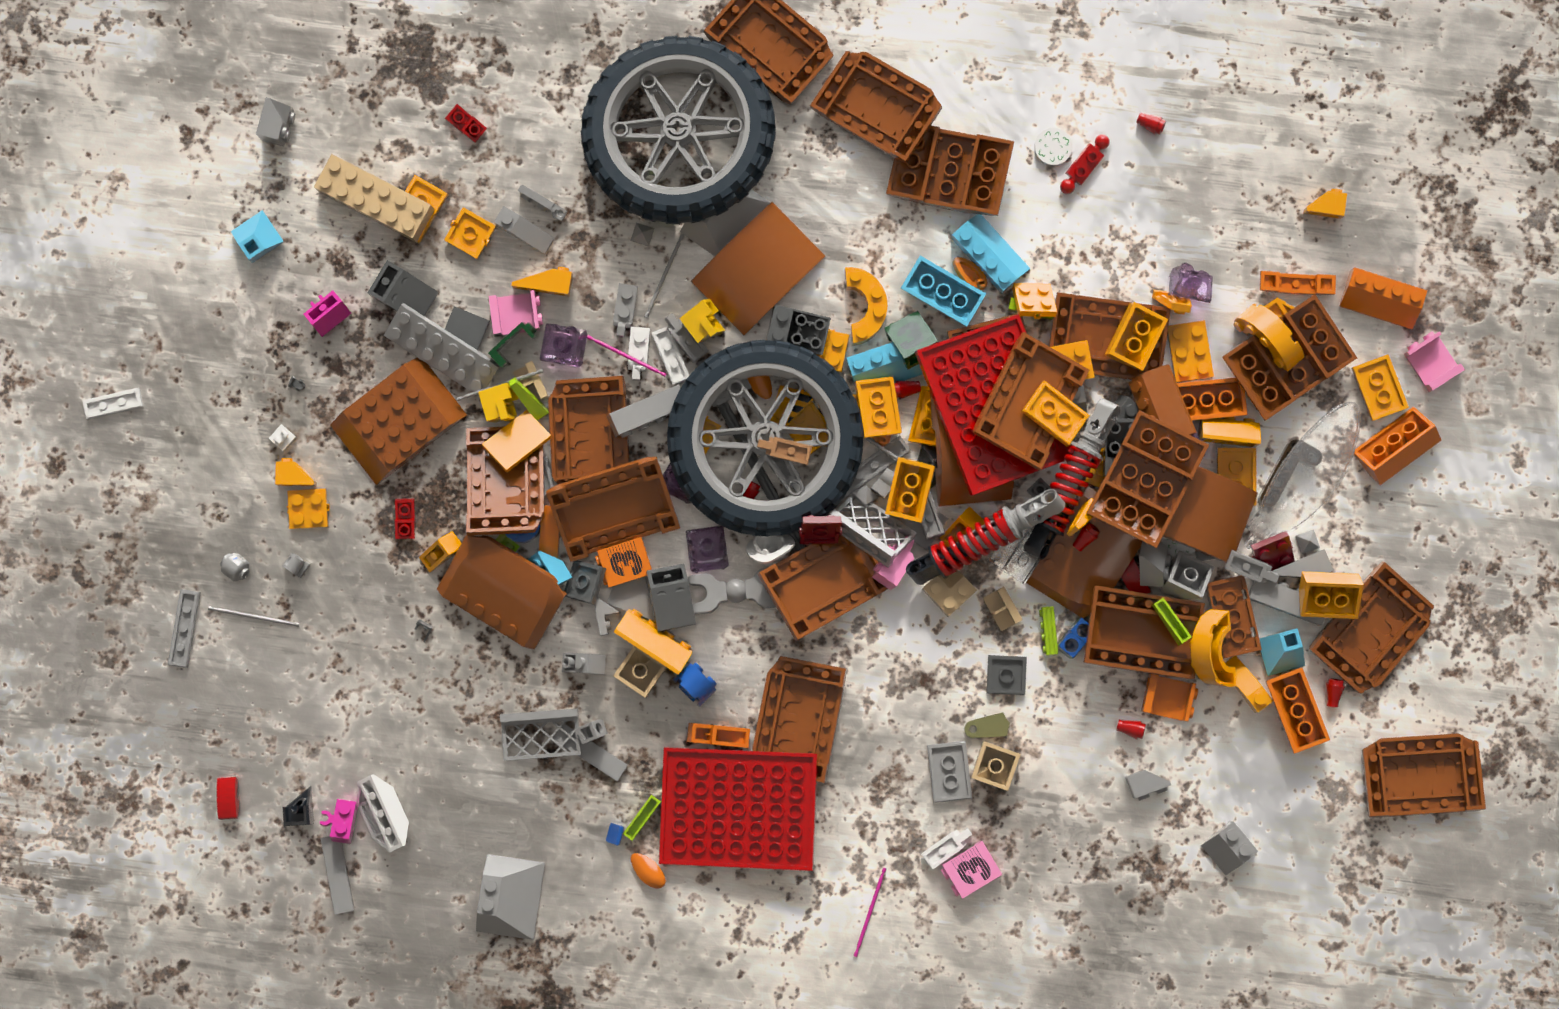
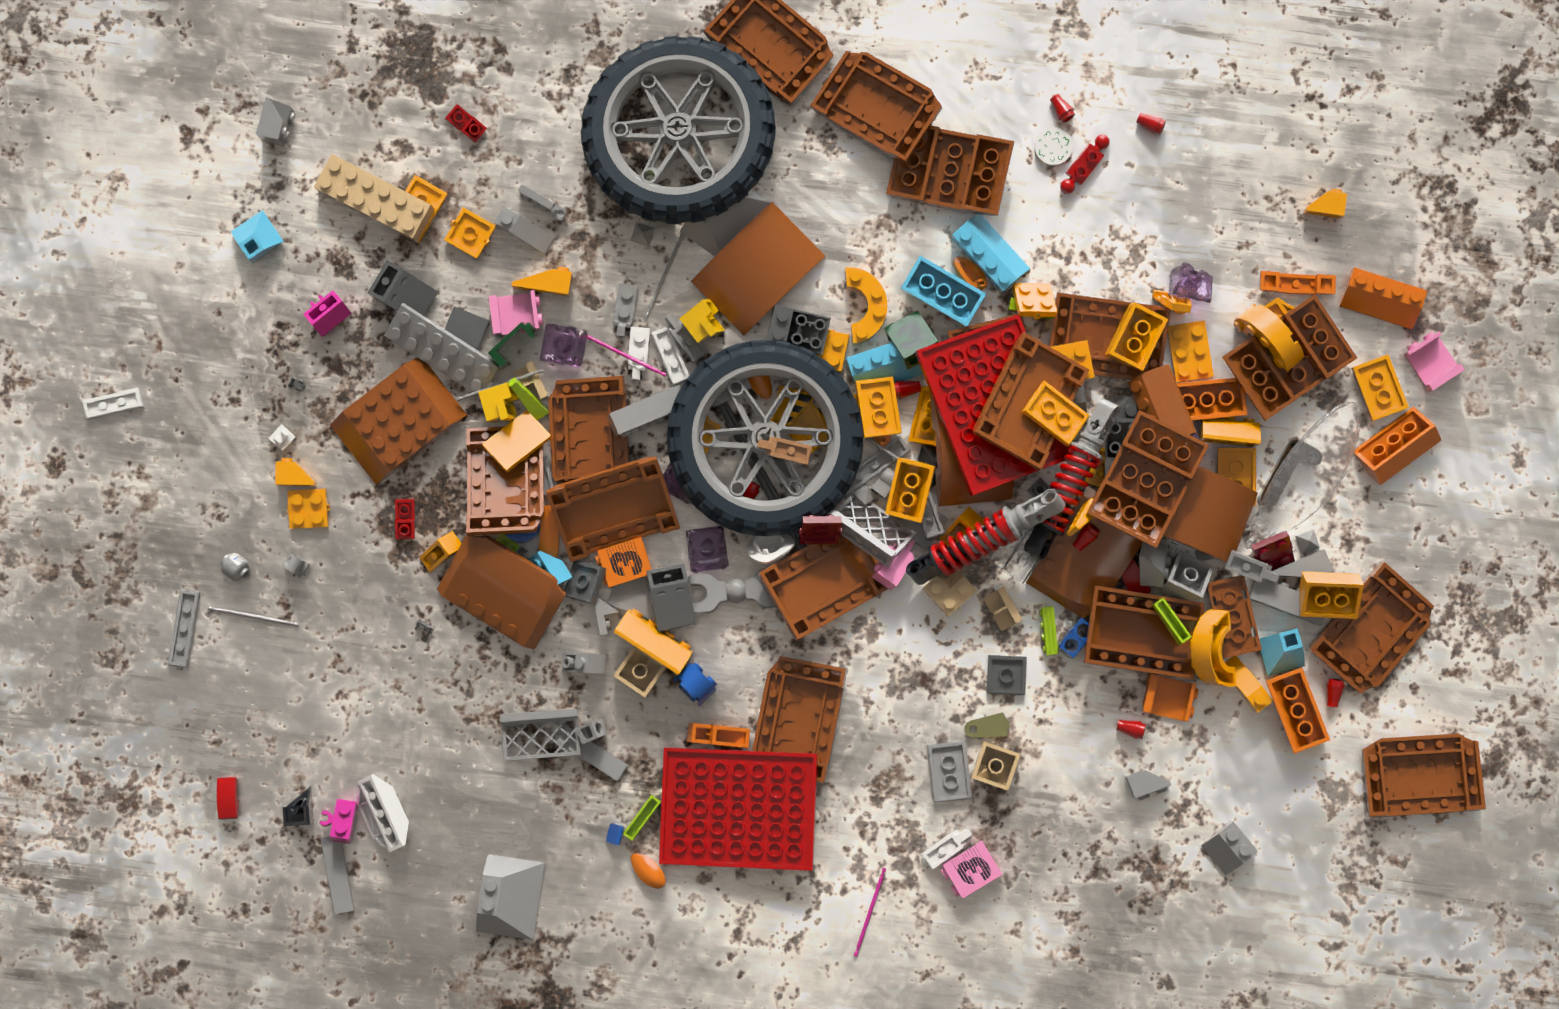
(1062, 108): none -> red cone

